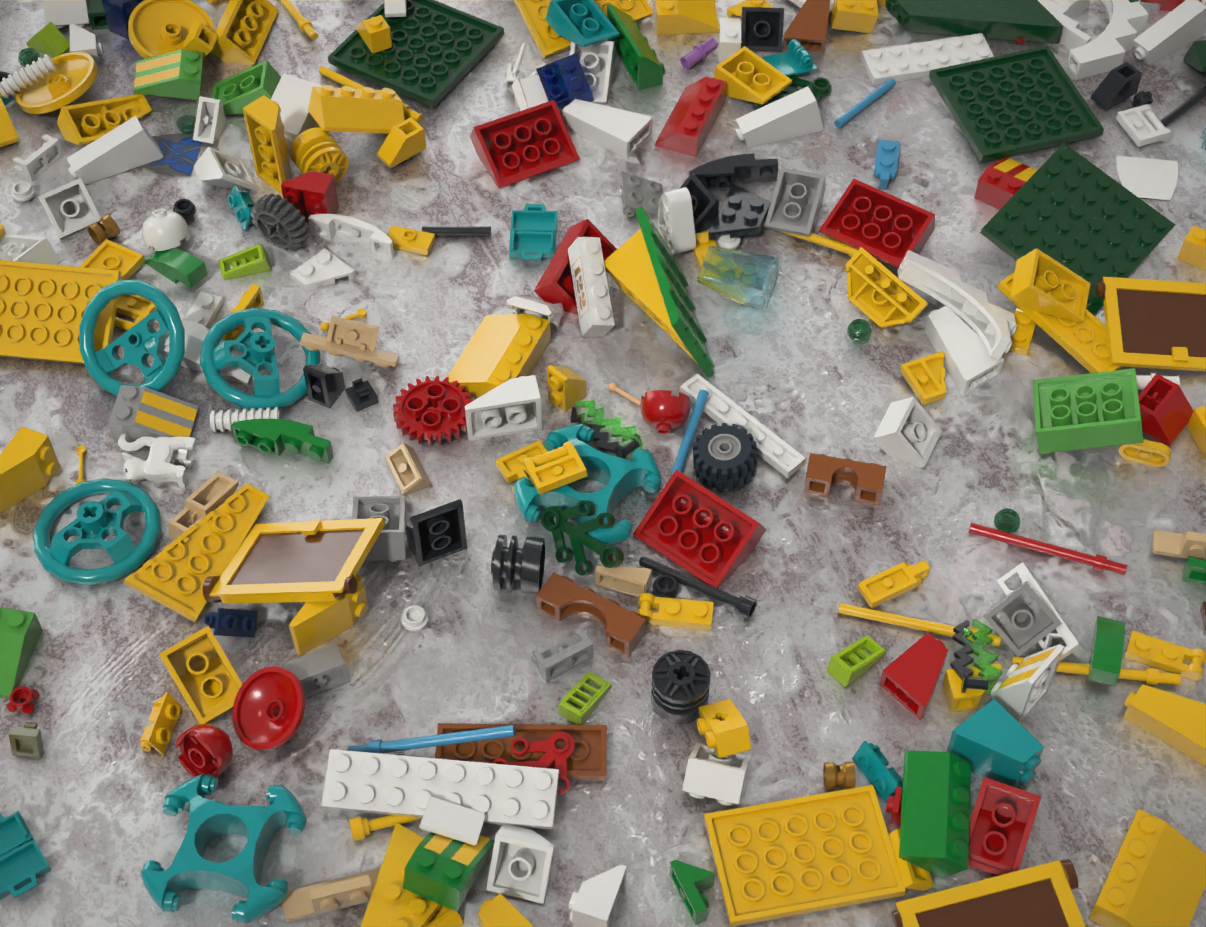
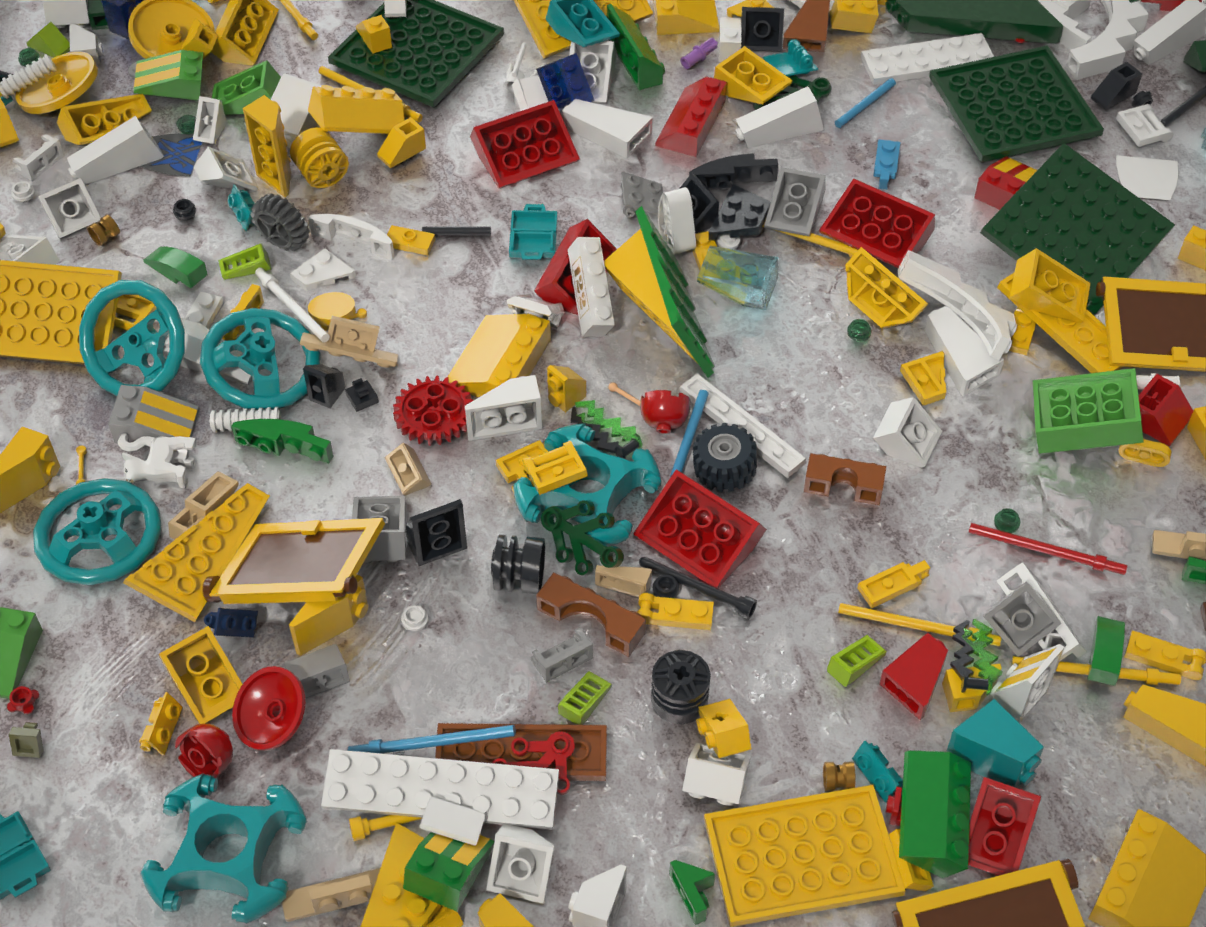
(115, 257): yellow plate -> none
(164, 230): white cylinder -> none
(271, 284): none -> white bar
(312, 193): red slope -> none
(331, 304): none -> yellow tile

